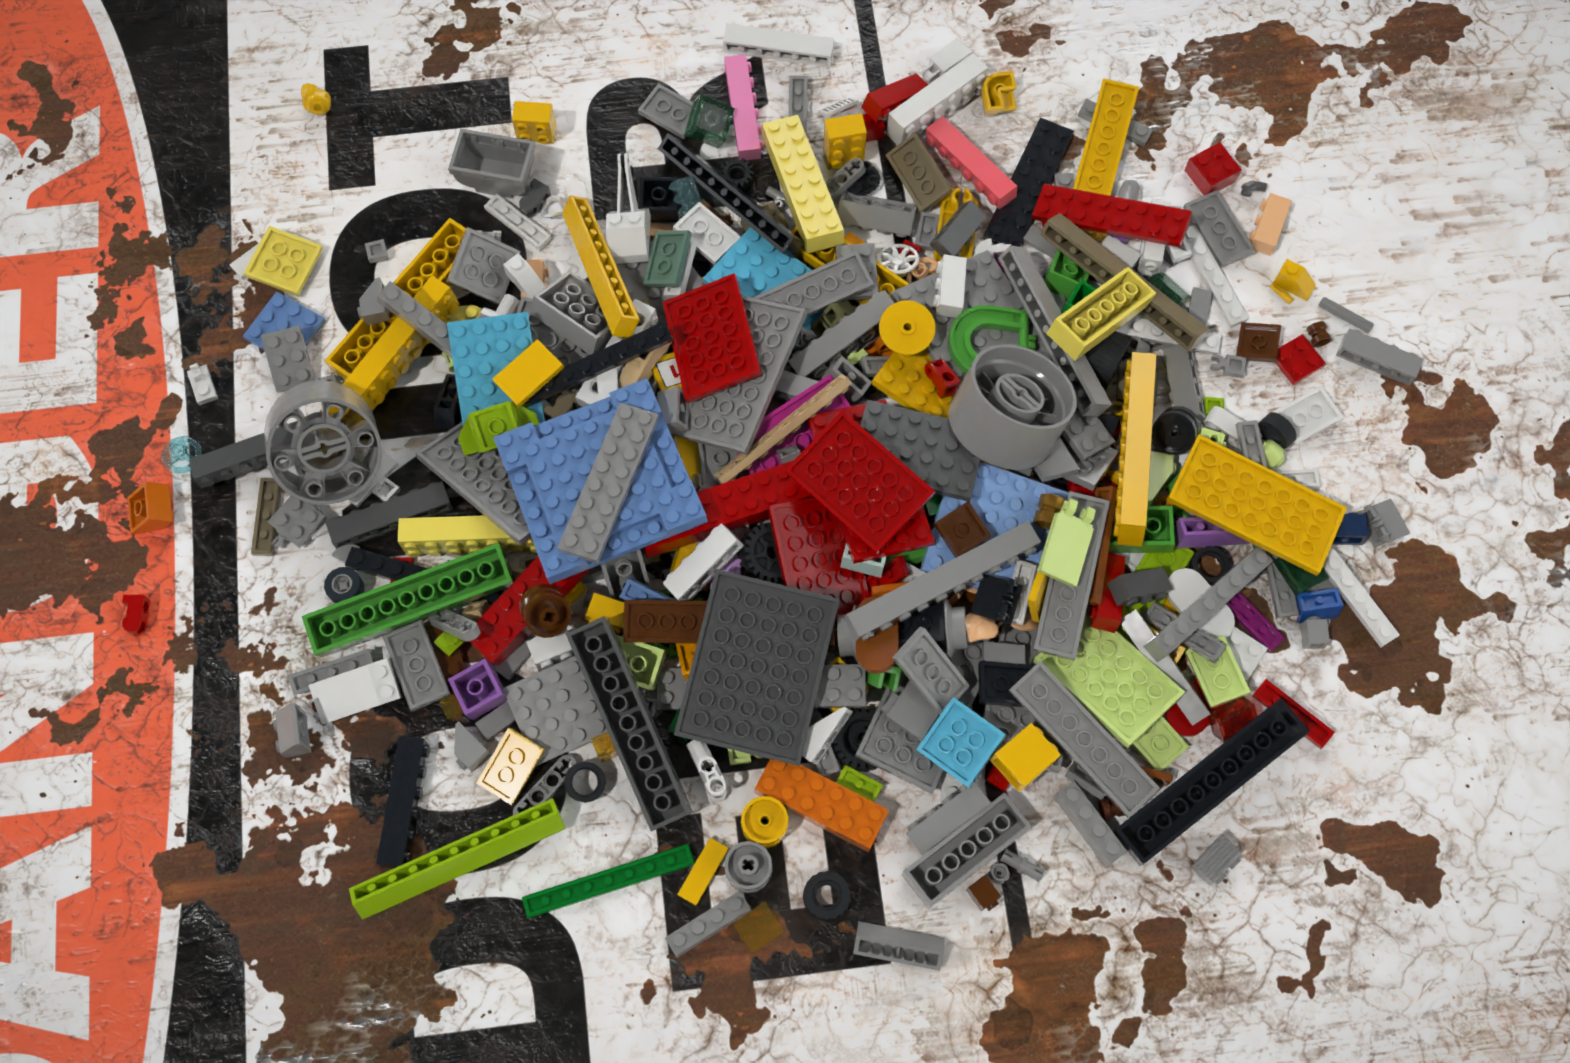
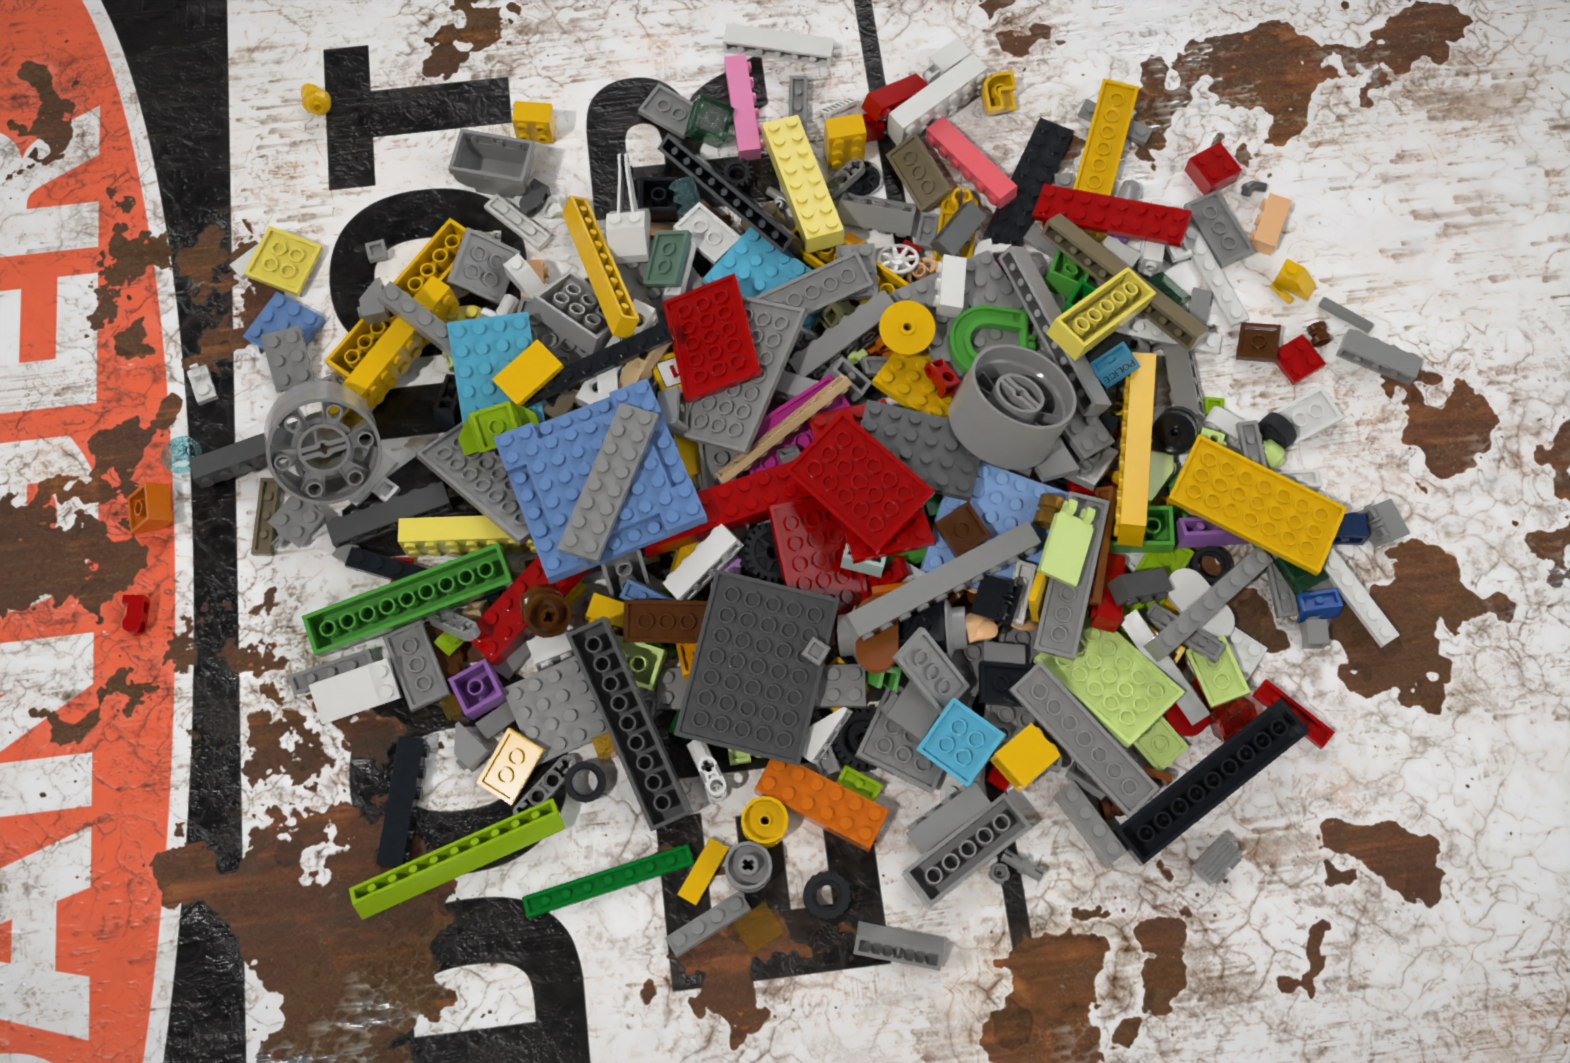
(292, 731): light grey slope -> none
(343, 579): black wheel -> none
(816, 651): none -> light grey tile
(984, 894): reddish brown brick -> none
(1114, 365): none -> dark azure panel
(1231, 365): light grey plate -> none
(1254, 622): magenta tile -> none

